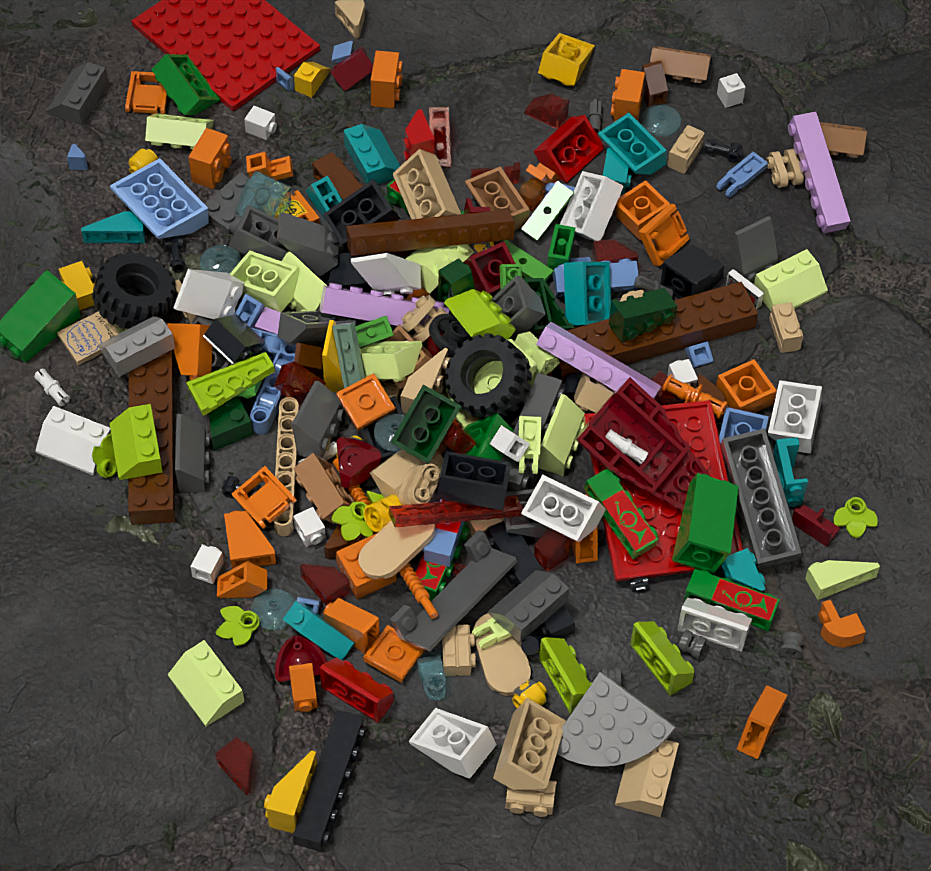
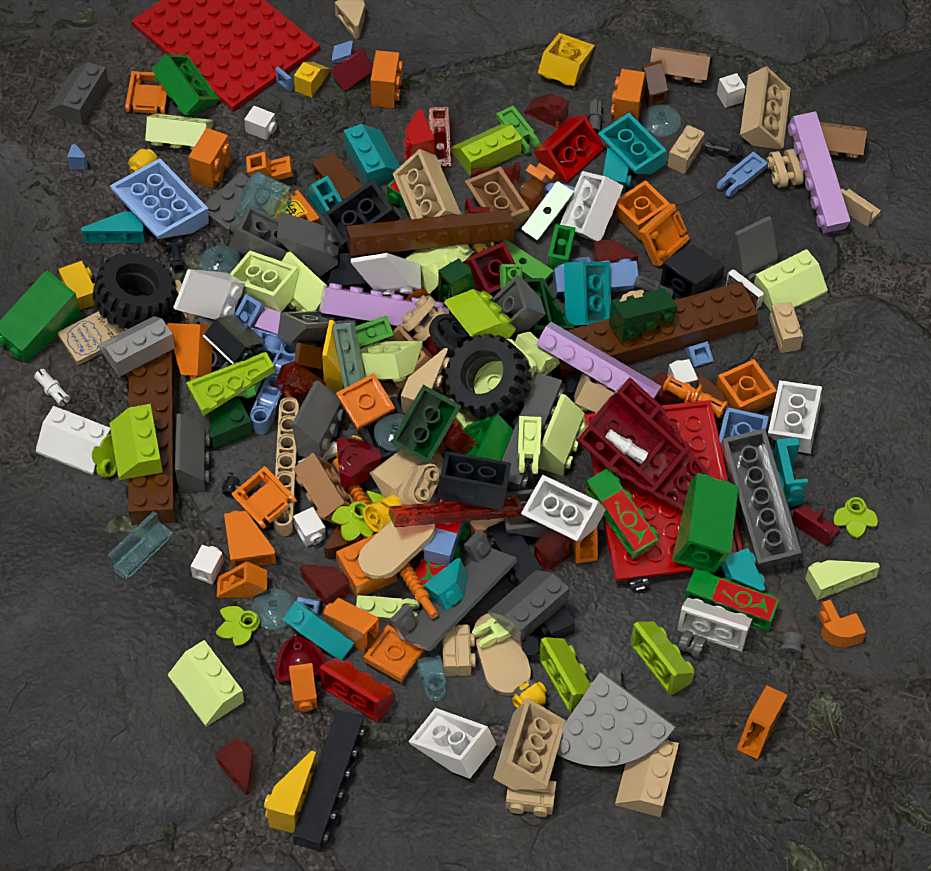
(139, 546): none -> clear light blue panel
(384, 607): none -> yellowish green hinge
(448, 585): none -> teal slope
(488, 148): none -> lime slope
(509, 443): white brick -> none
(512, 117): none -> bright green hinge
(765, 109): none -> tan slope
(860, 208): none -> tan panel

